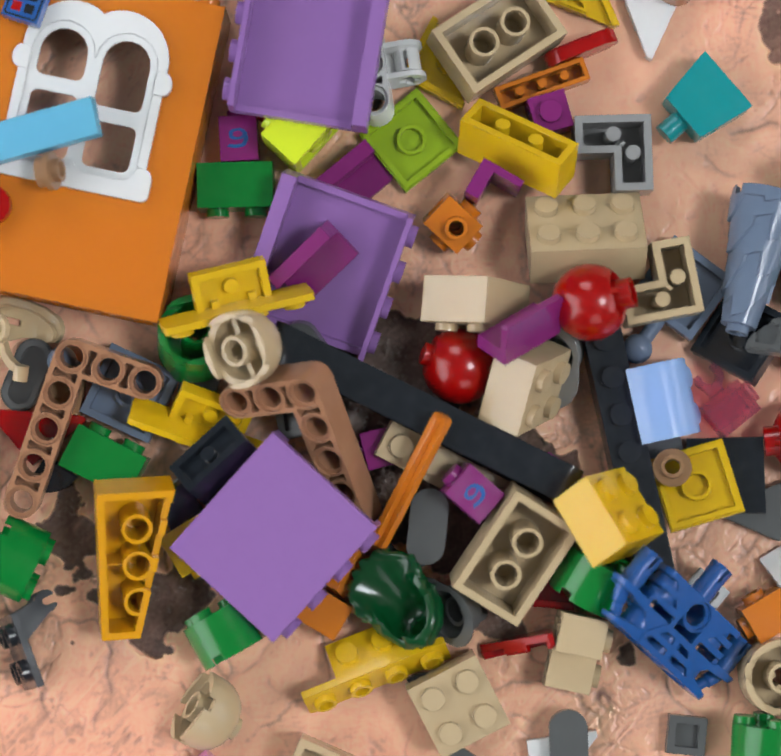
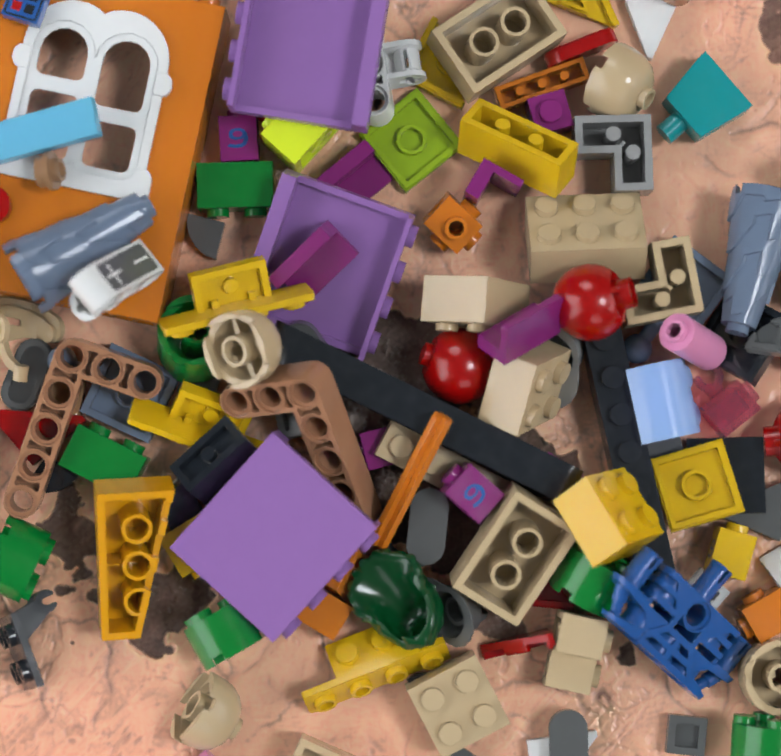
(60, 251): none -> sand blue cone
(112, 280): none -> white beam
(205, 234): none -> dark grey tile
(622, 83): none -> tan cylinder
(666, 478): medium nougat plate -> none
(692, 341): none -> bright pink brick
(732, 549): none -> yellow brick

